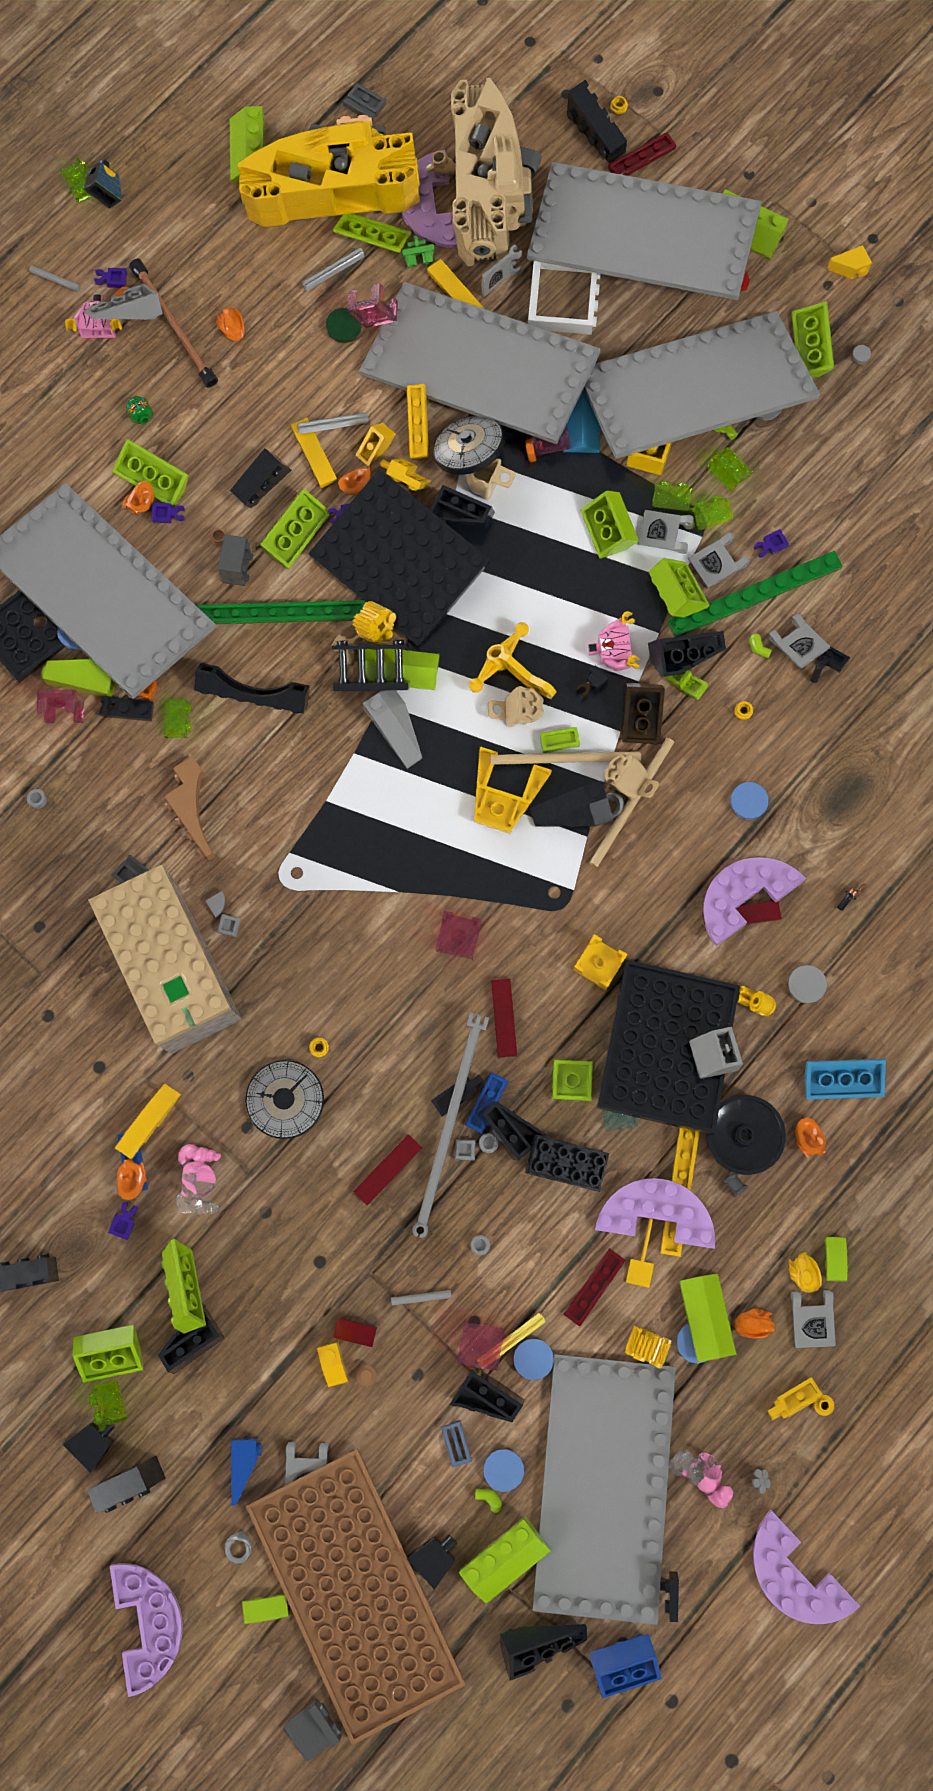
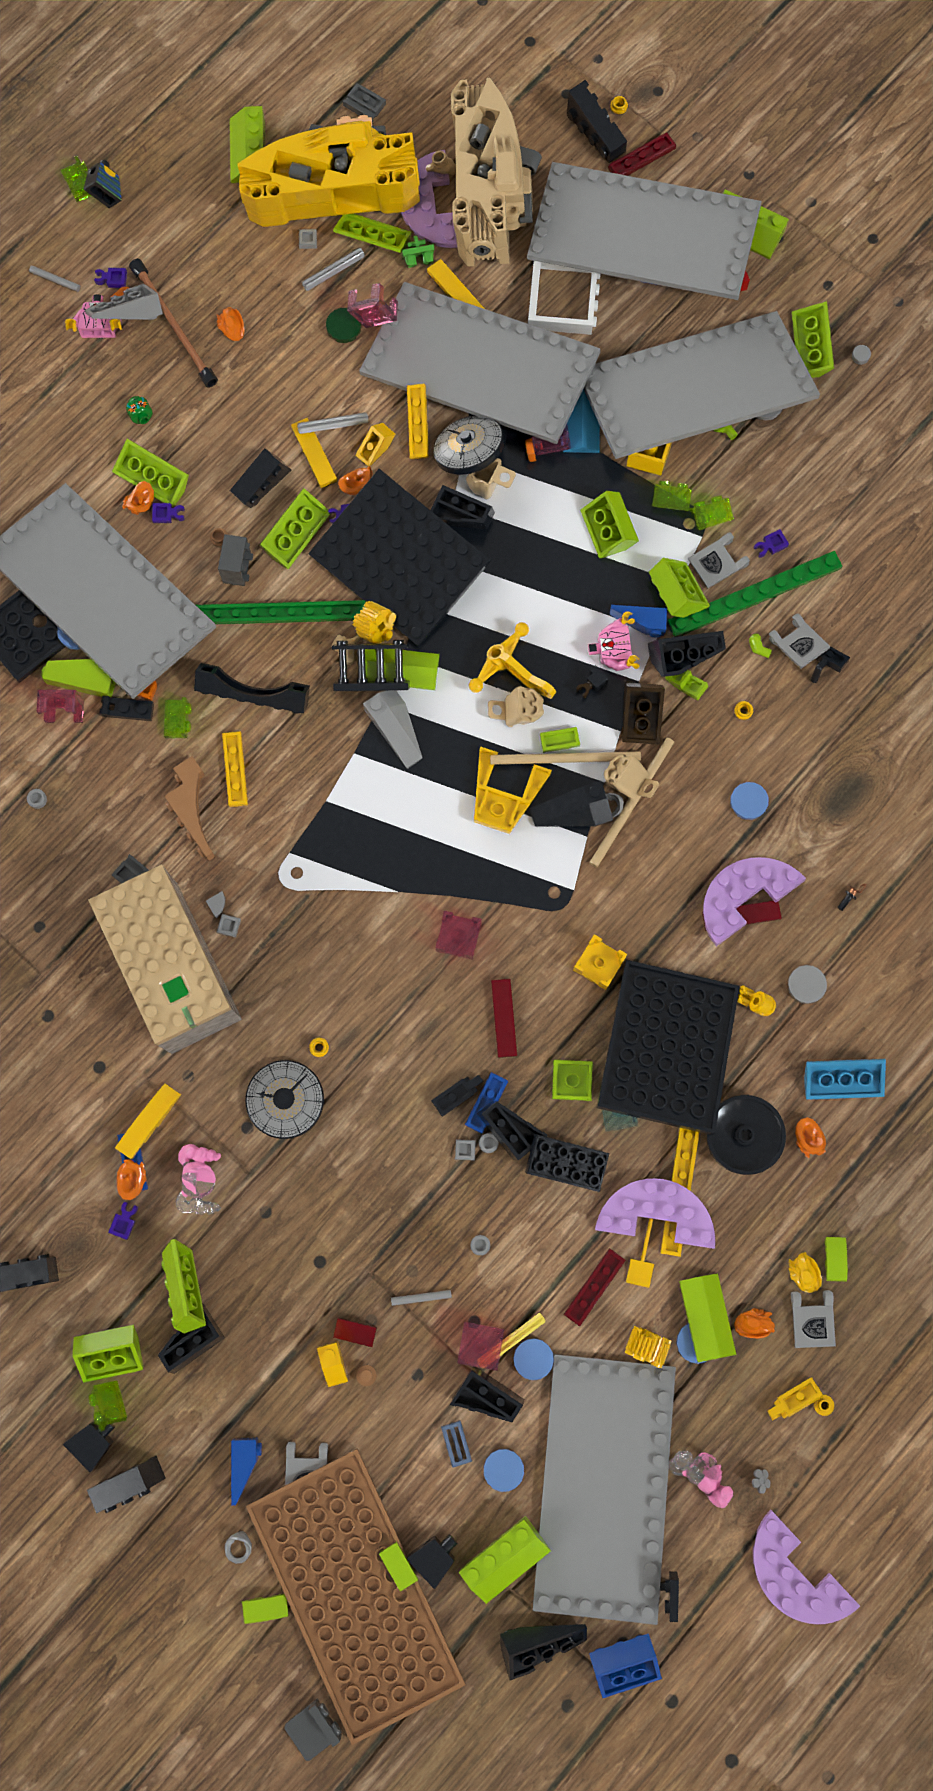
(158, 1622): lavender plate -> none
(235, 769): none -> yellow tile
(307, 238): none -> light grey tile
(387, 1169): dark red tile -> none
(398, 1566): none -> lime tile
(405, 471): yellow plate -> none
(449, 1122): light grey hinge -> none
(491, 1497): lime arm -> none
(500, 271): light grey flag -> none
(647, 619): none -> blue slope
(661, 530): light grey flag -> none
(716, 1053): light grey slope -> none
(729, 468): clear neon green bracket -> none
(734, 1184): dark grey bush -> none
(851, 263): yellow slope -> none

